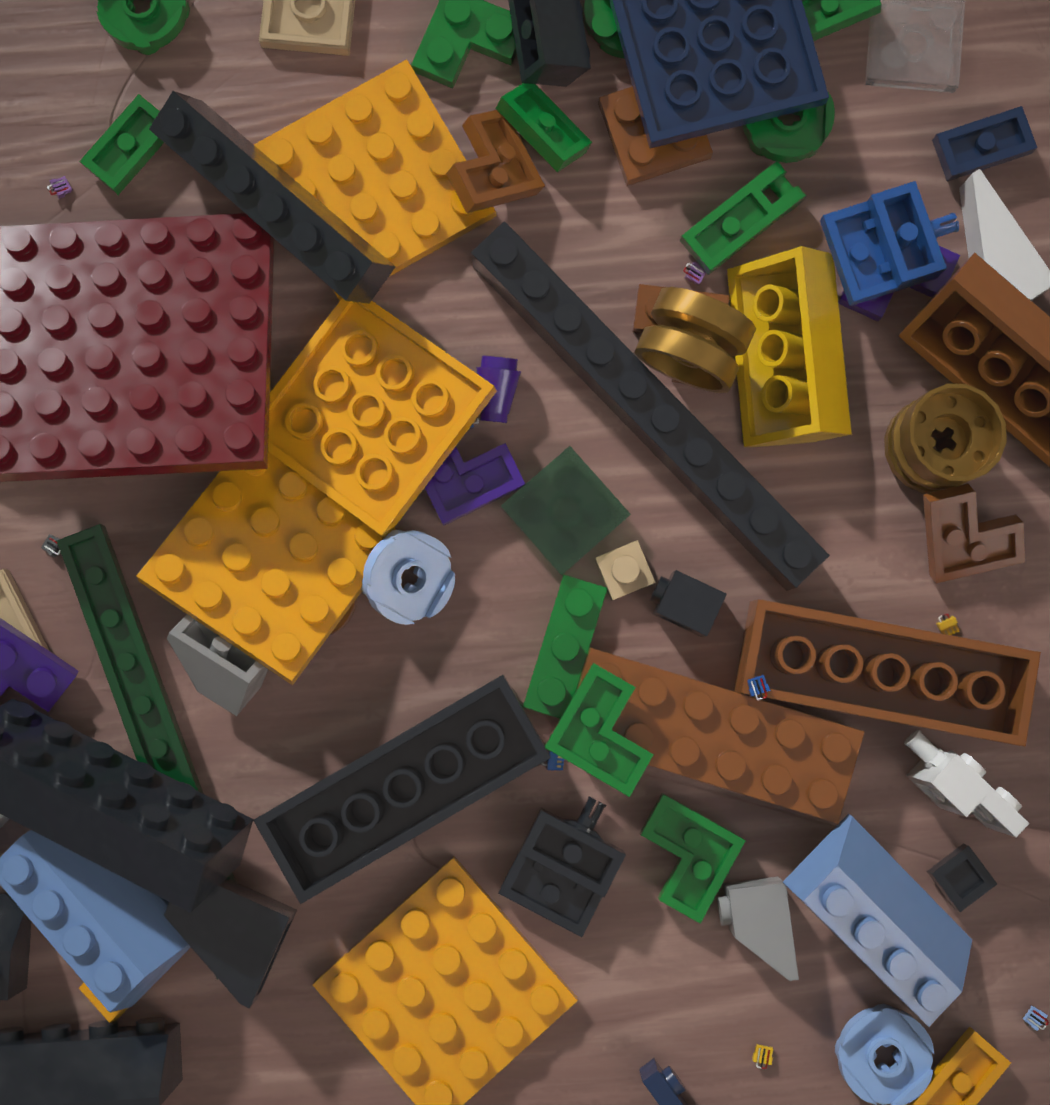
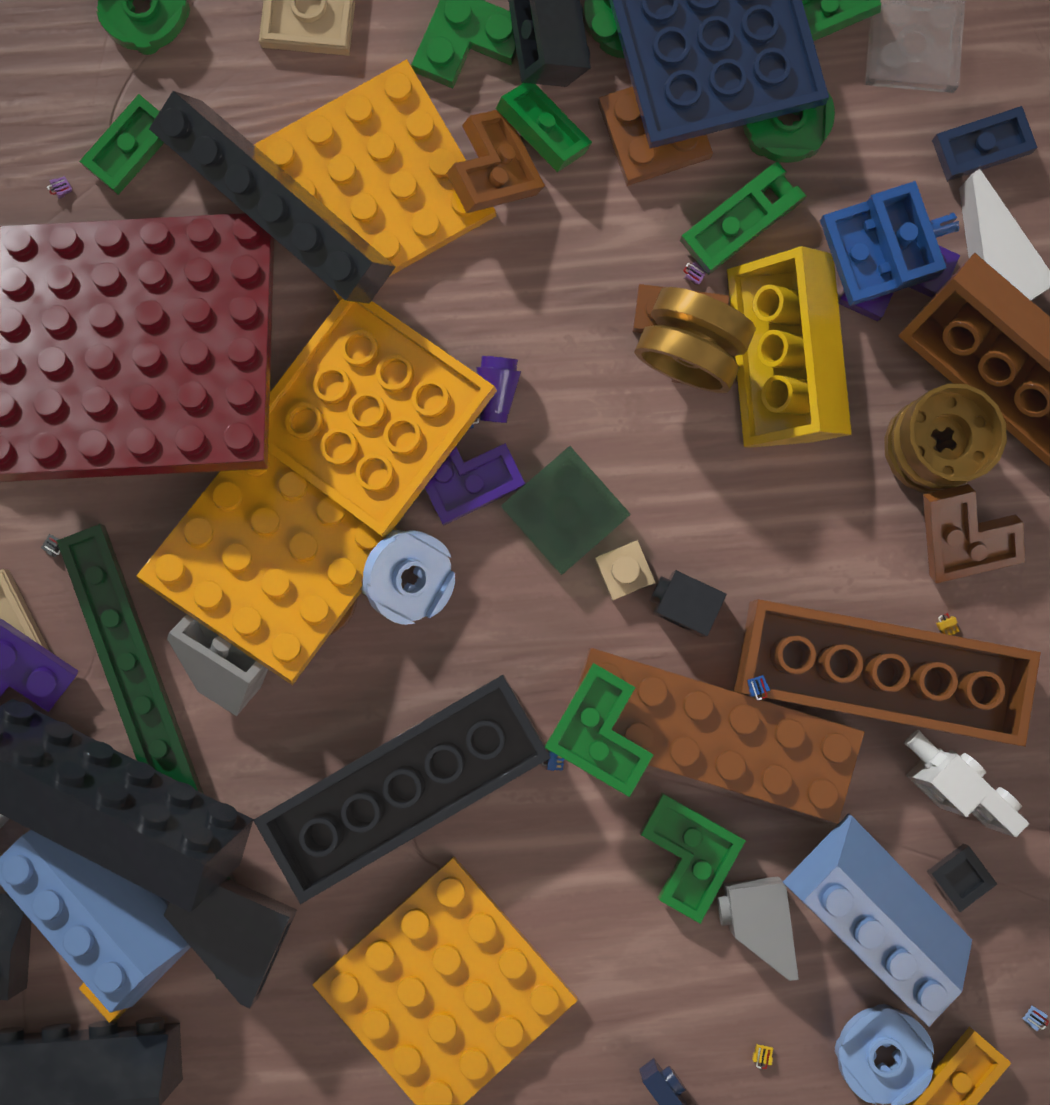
(563, 868): black plate -> none
(565, 646): green plate -> none
(647, 407): black brick -> none

